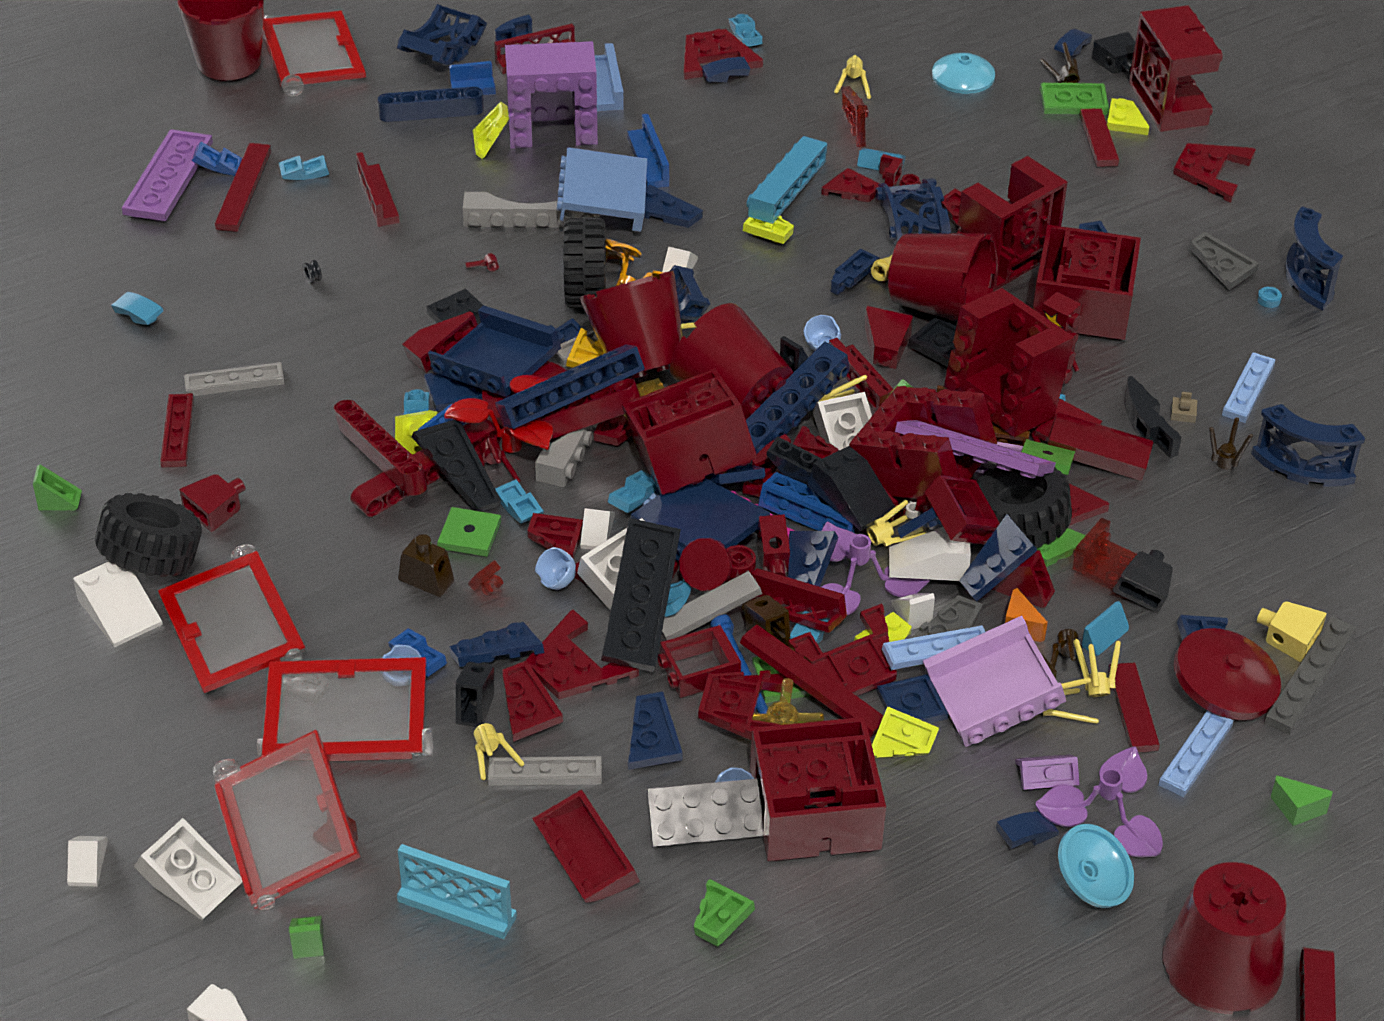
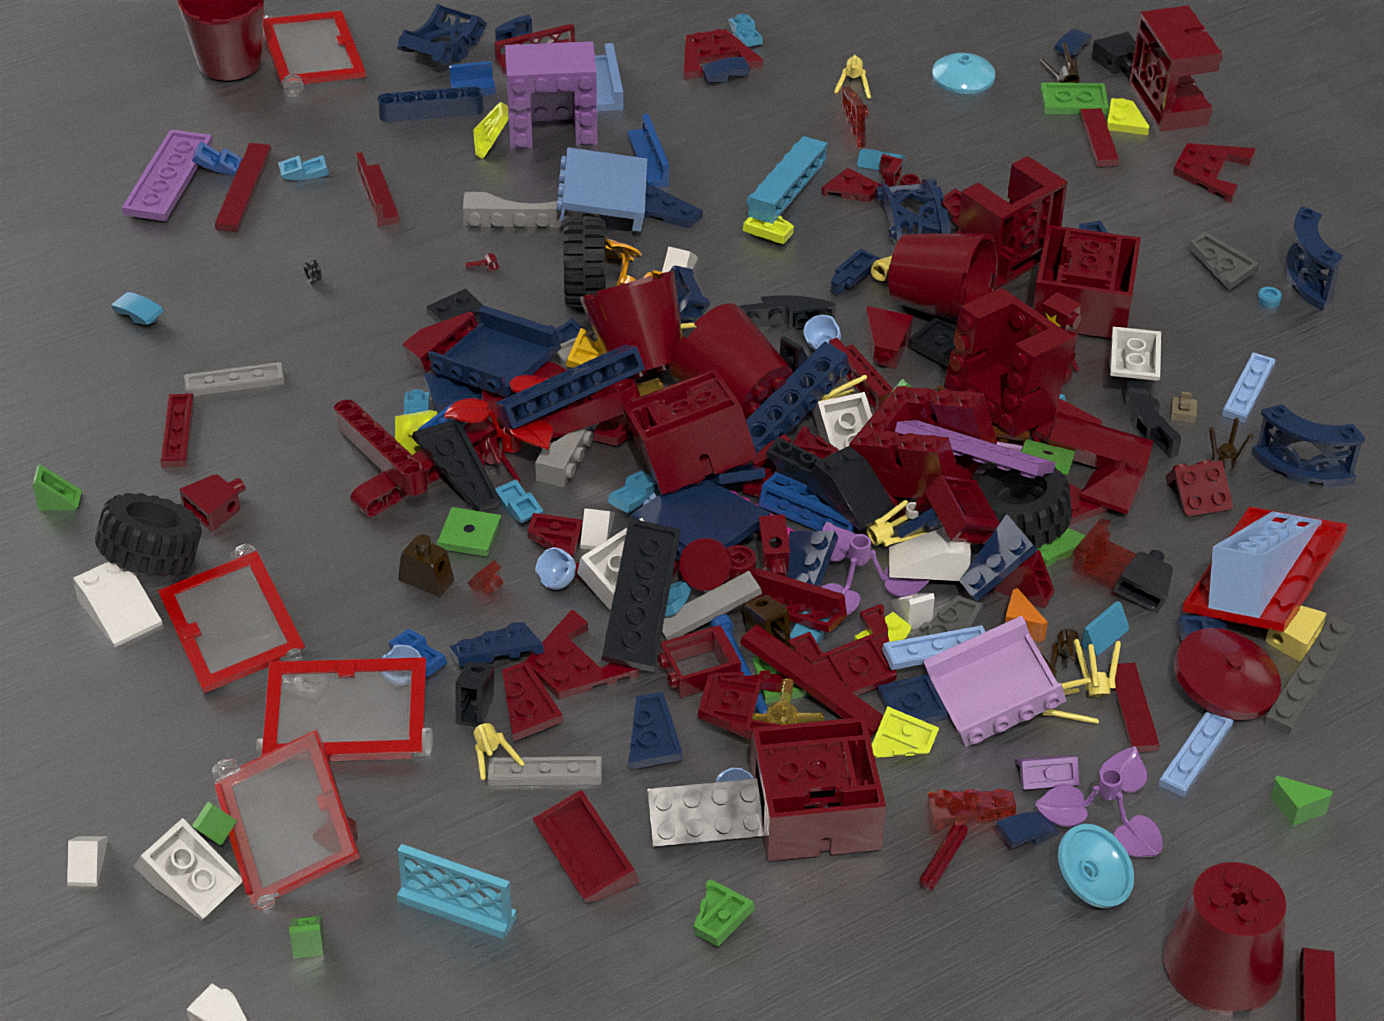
(214, 823): none -> bright green slope
(787, 310): none -> black slope
(943, 856): none -> dark red axle
(960, 806): none -> clear red wing
(1116, 485): none -> dark red slope
(1135, 353): none -> white slope
(1201, 487): none -> dark red bracket
(1265, 568): none -> piece

